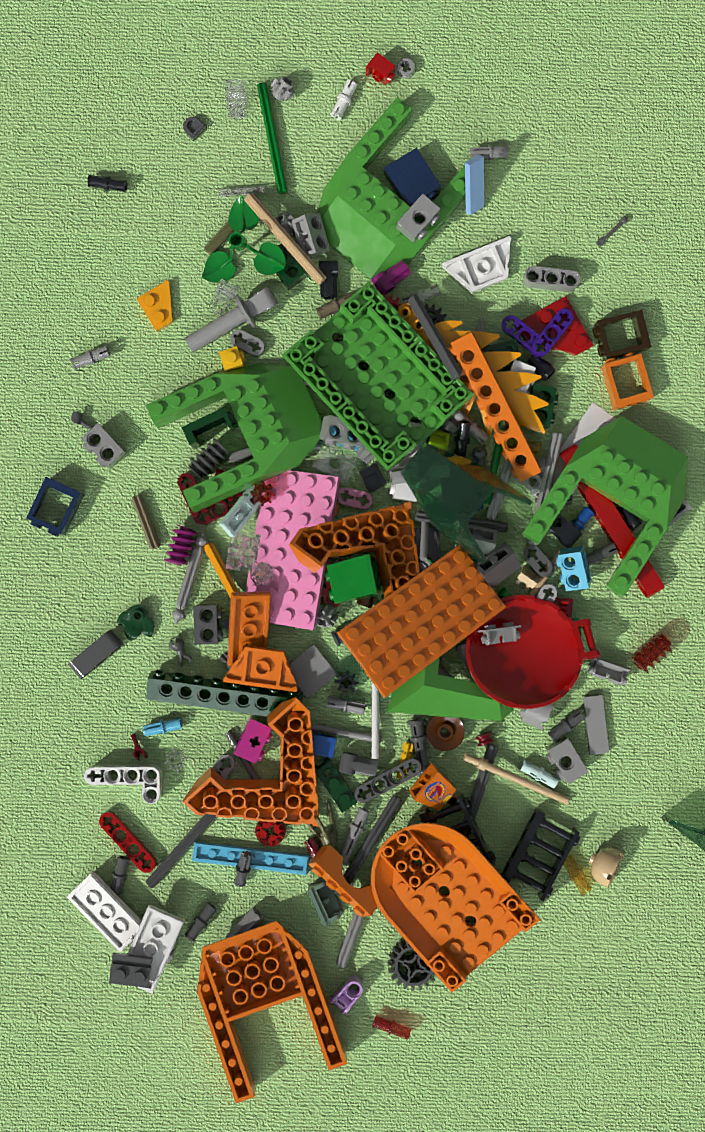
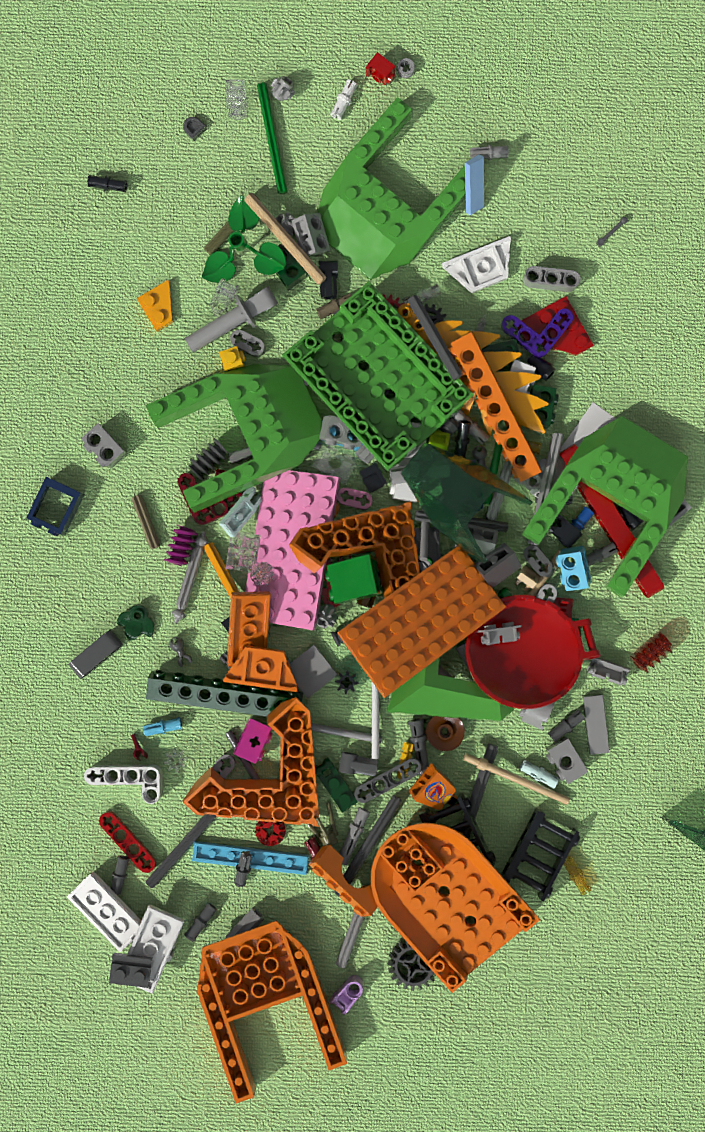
(76, 418): dark grey hand -> none
(90, 357): light grey pin -> none
(201, 624): dark grey brick -> none
(205, 424): dark green panel -> none
(242, 190): white piece -> none
(265, 489): clear red gear -> none
(323, 744): blue brick -> none
(325, 902): sand green hinge -> none
(346, 705): light grey axle -> none
(387, 280): magenta piece -> none
(391, 1027): clear red axle -> none
(412, 178): dark blue brick -> none
(424, 208): light grey brick -> none
(484, 738): dark red bush -> none
(605, 865): tan cylinder -> none
(611, 387): orange window -> none
(640, 332): dark brown window -> none

